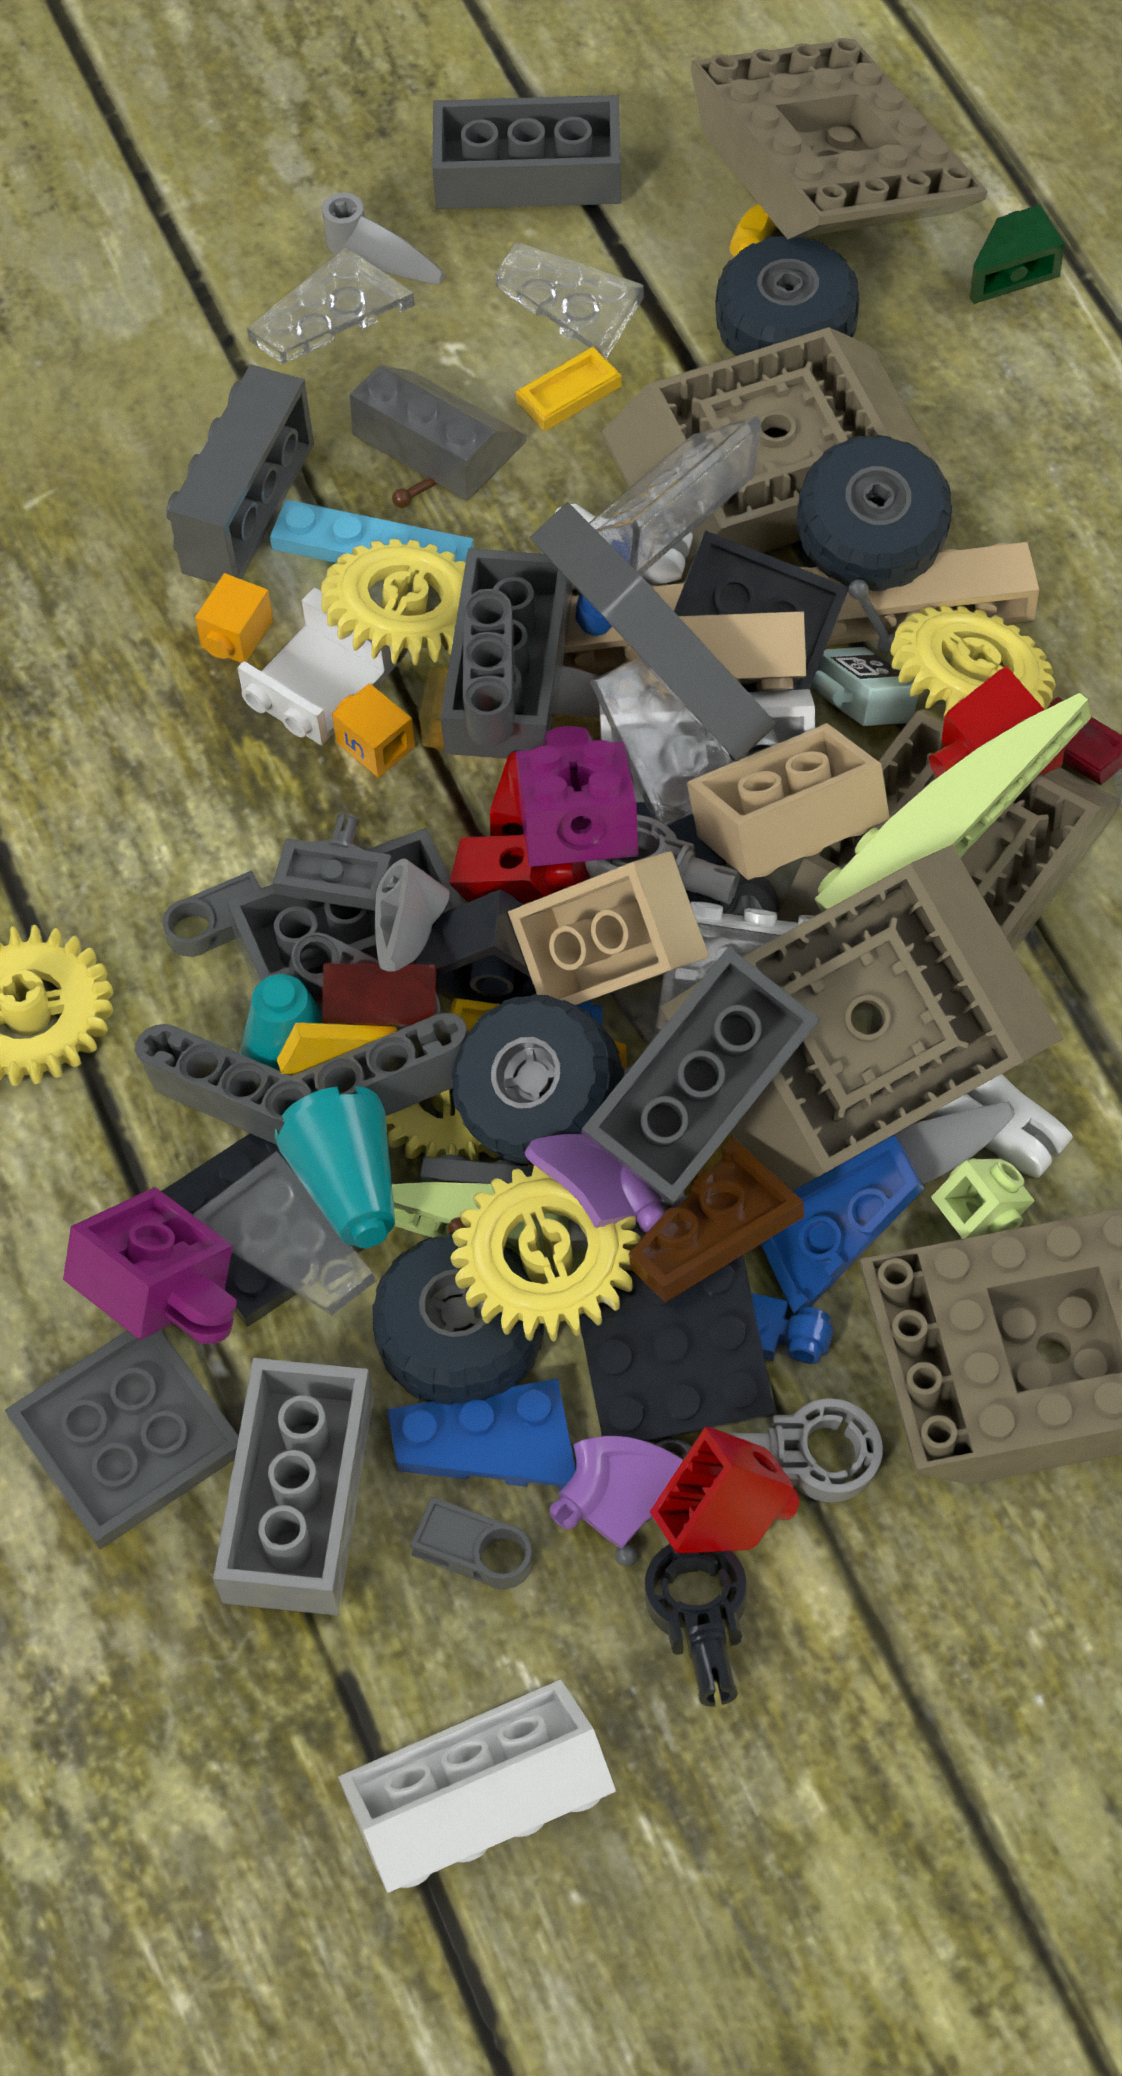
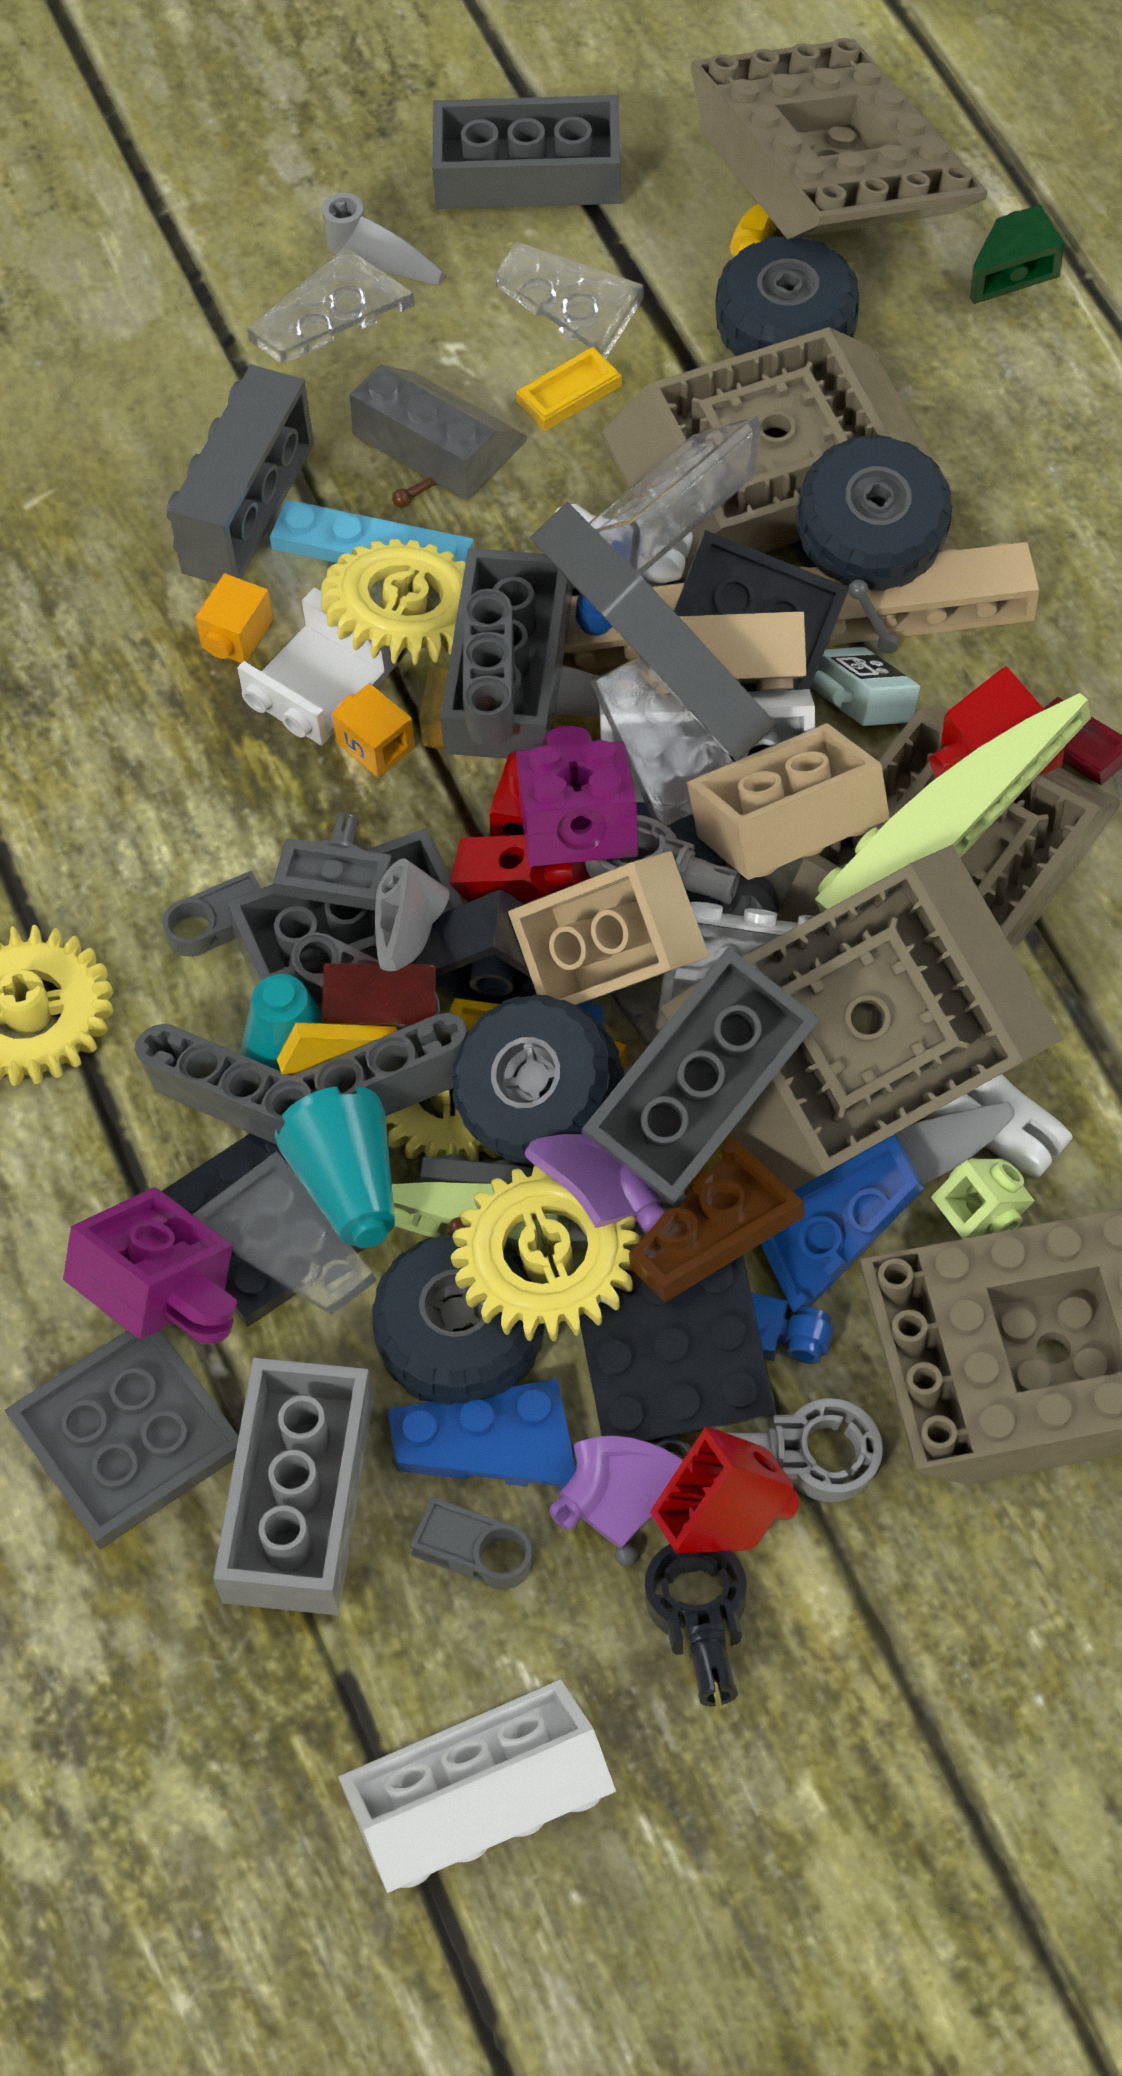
(975, 651): light yellow gear -> none

